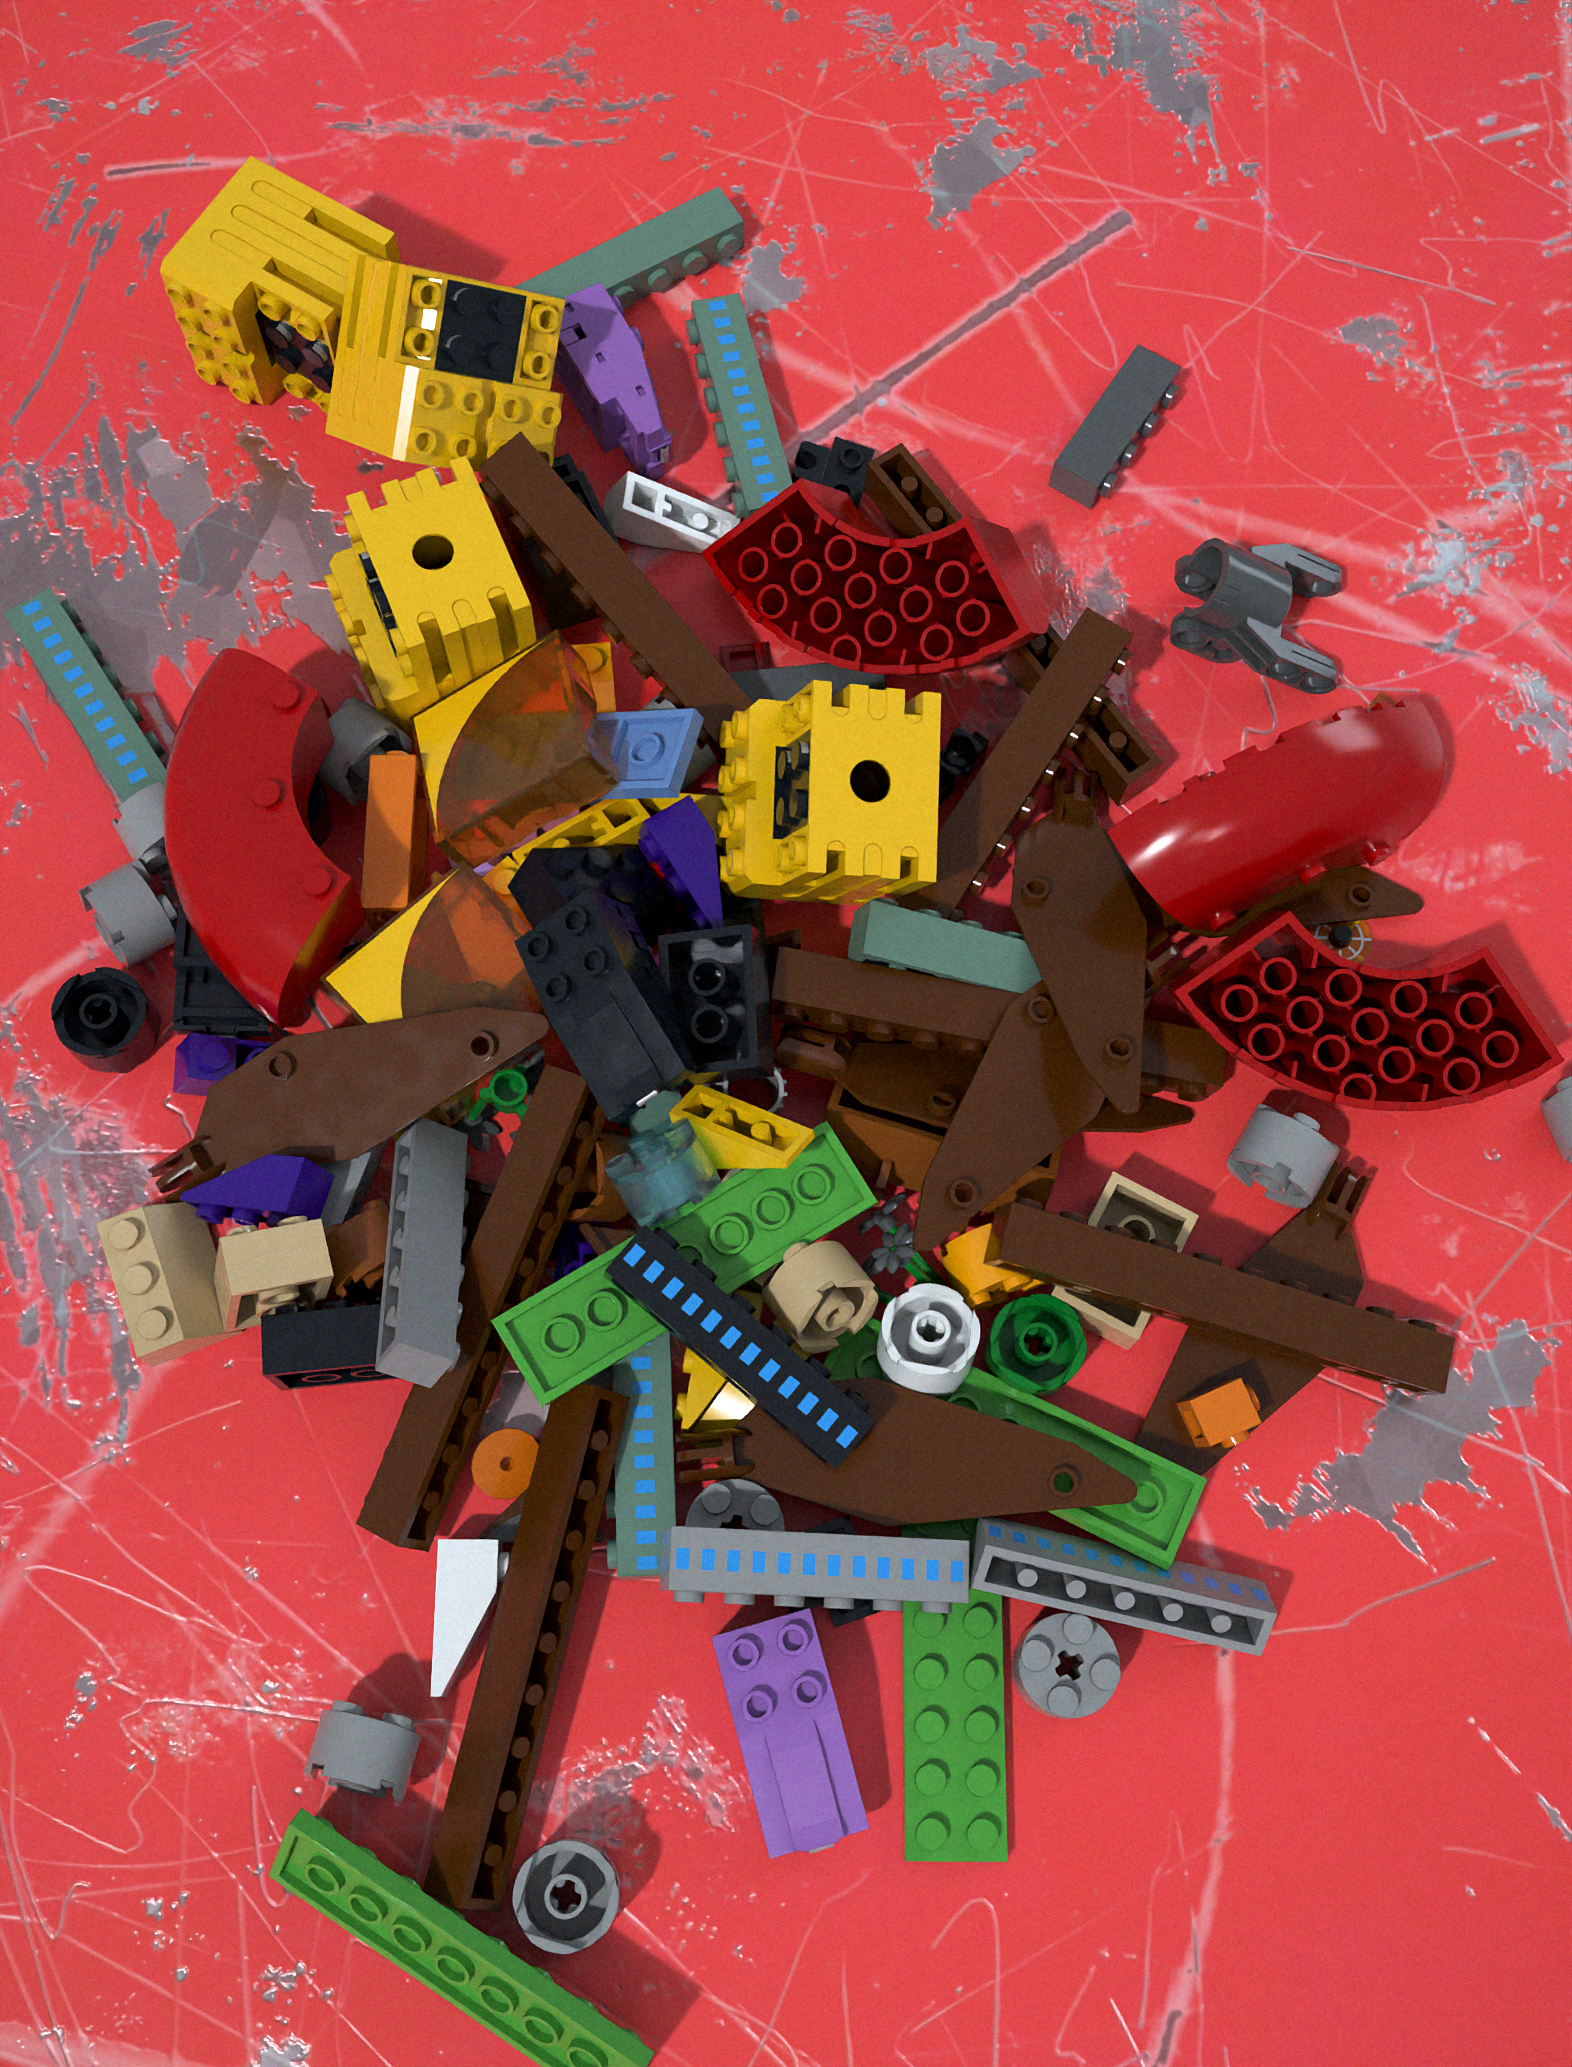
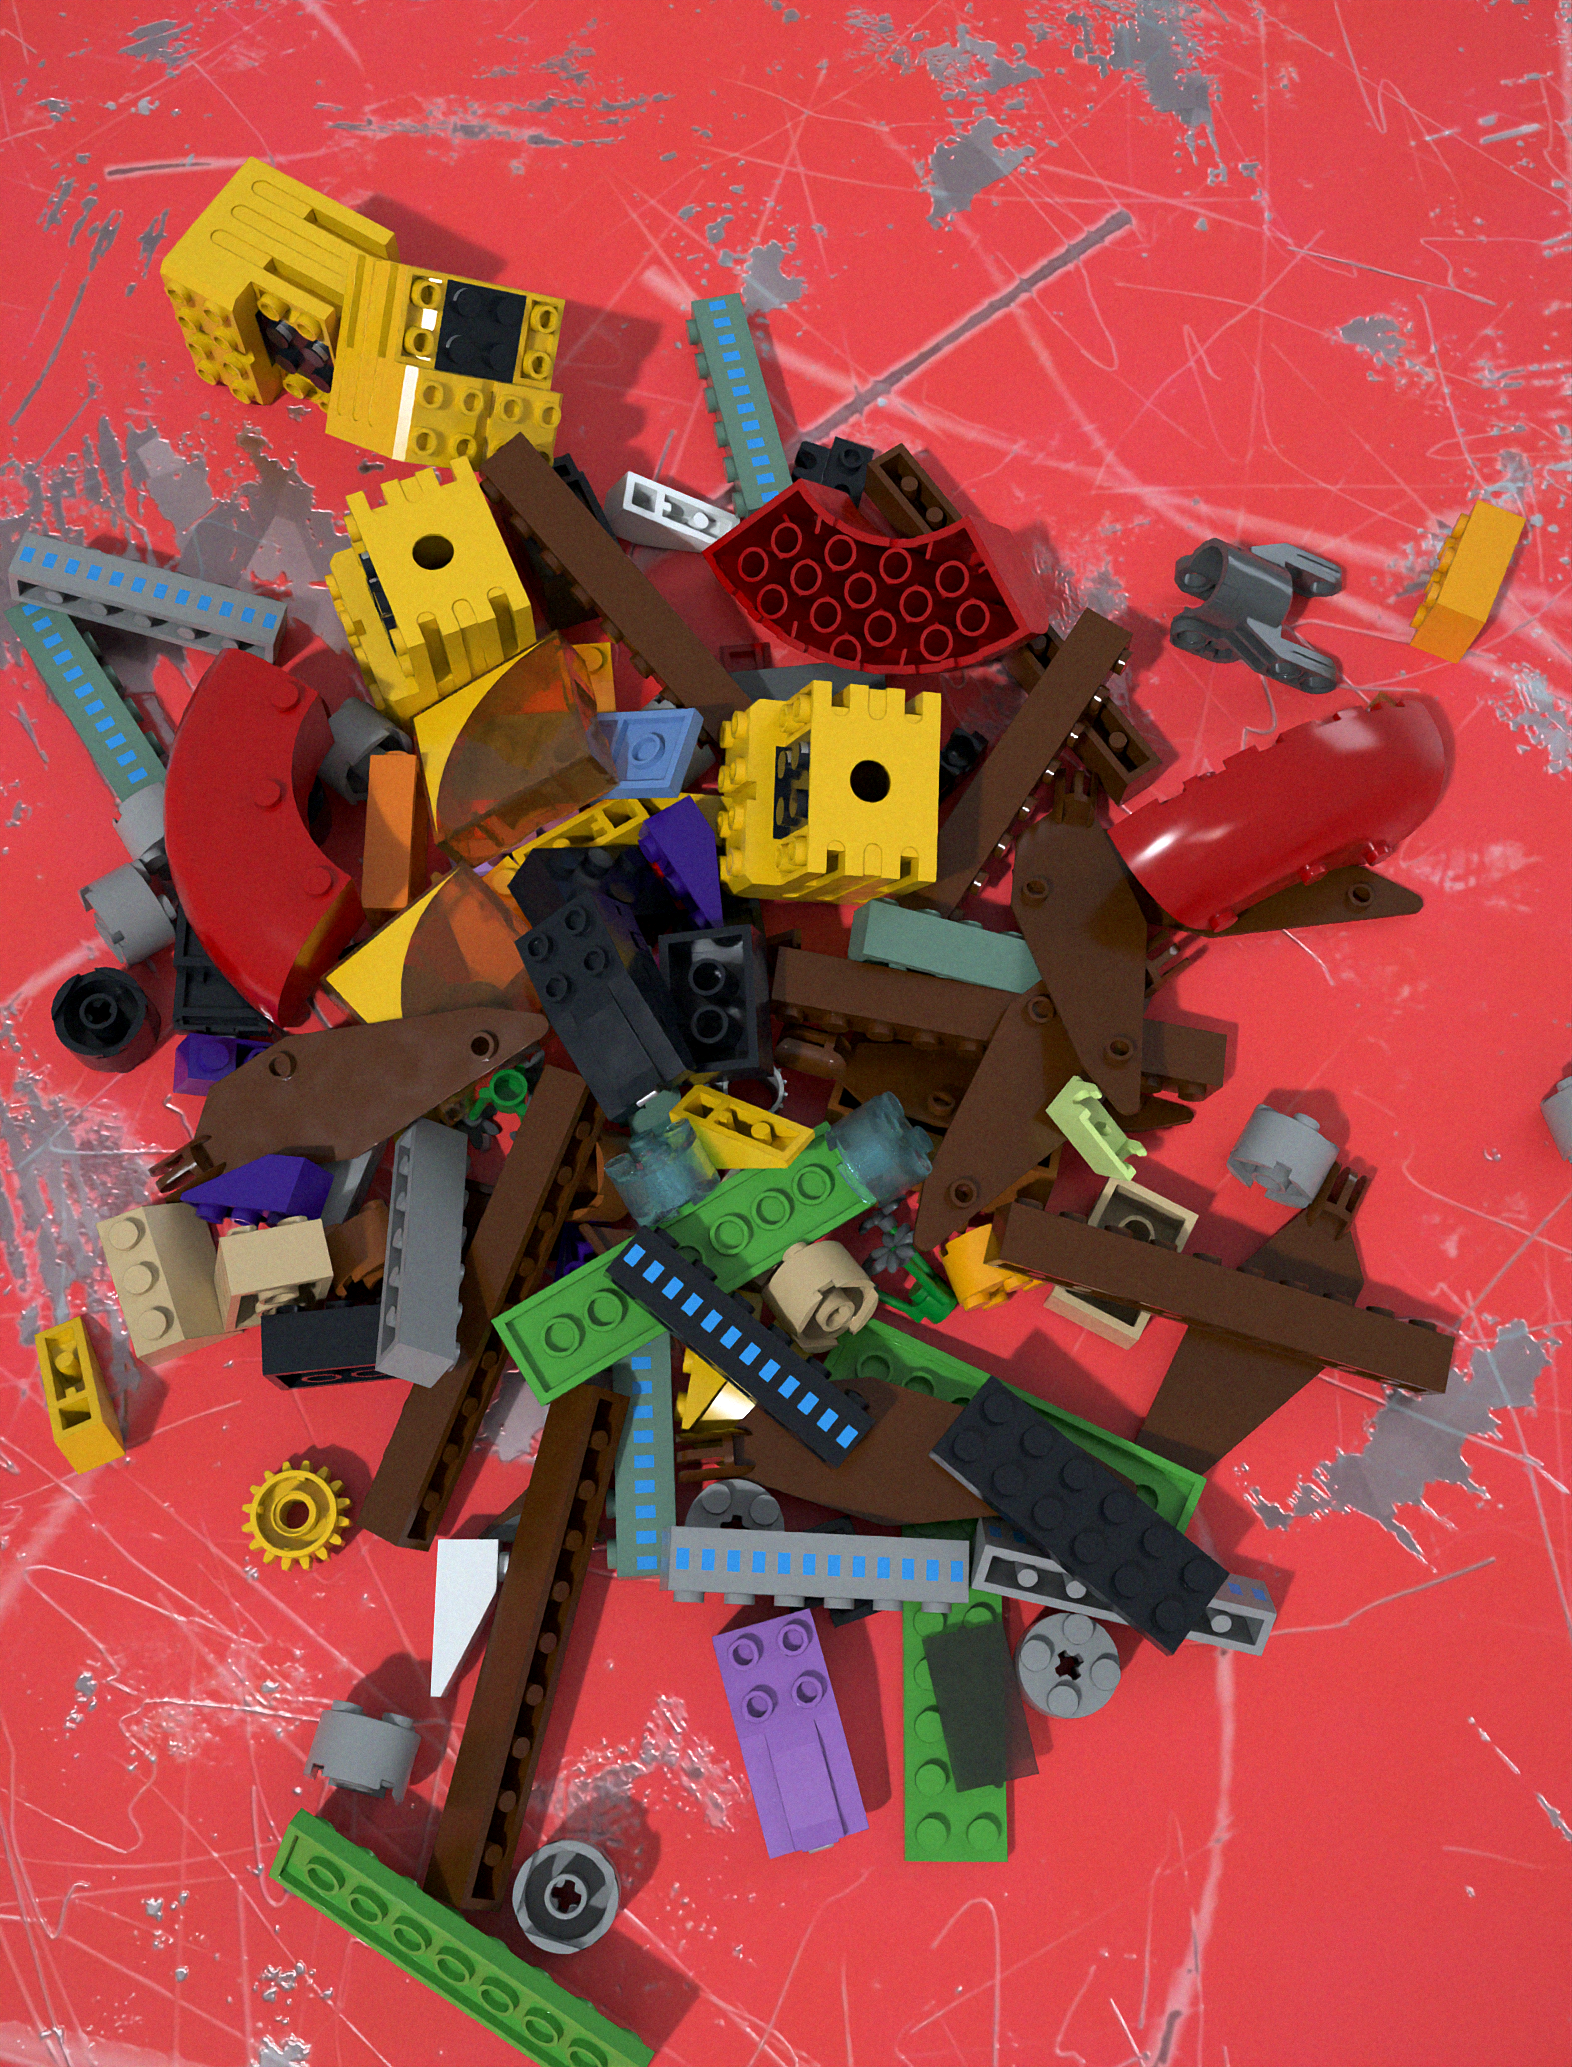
(77, 1397): none -> yellow slope
(145, 598): none -> light grey brick
(270, 1512): none -> yellow gear
(504, 1463): orange piece -> none
(609, 381): medium lavender piece -> none
(651, 253): sand green brick -> none
(880, 1150): none -> clear light blue brick
(935, 1315): white brick -> none
(979, 1707): none -> clear smoke piece
(1060, 1340): green brick -> none
(1079, 1515): none -> black plate
(1093, 1130): none -> yellowish green hinge
(1115, 426): dark grey brick -> none
(1221, 1414): orange brick -> none
(1346, 939): piece -> none
(1361, 1032): red brick -> none
(1465, 581): none -> light orange brick

